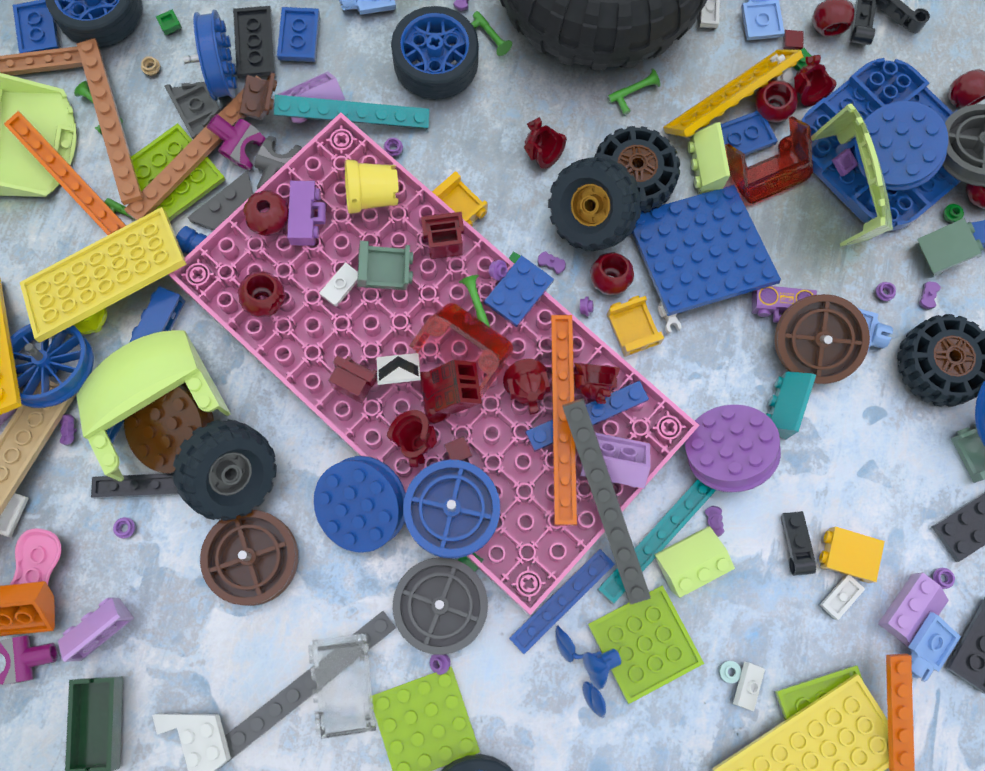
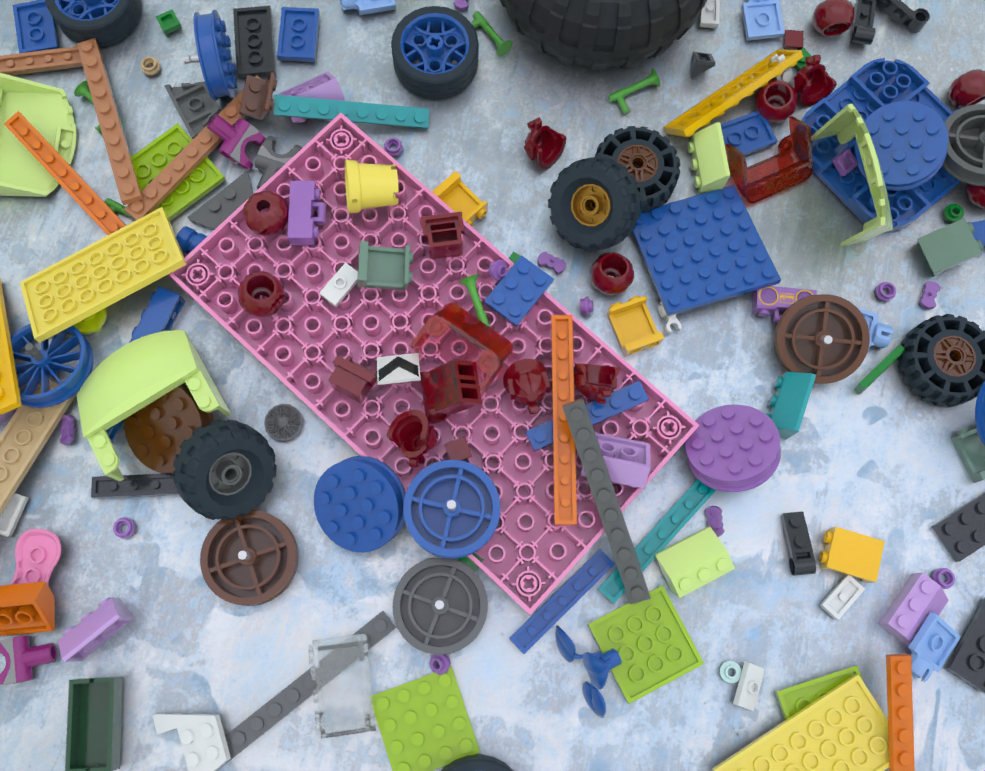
(283, 422): none -> dark grey wheel
(701, 63): none -> black slope
(879, 369): none -> green tile

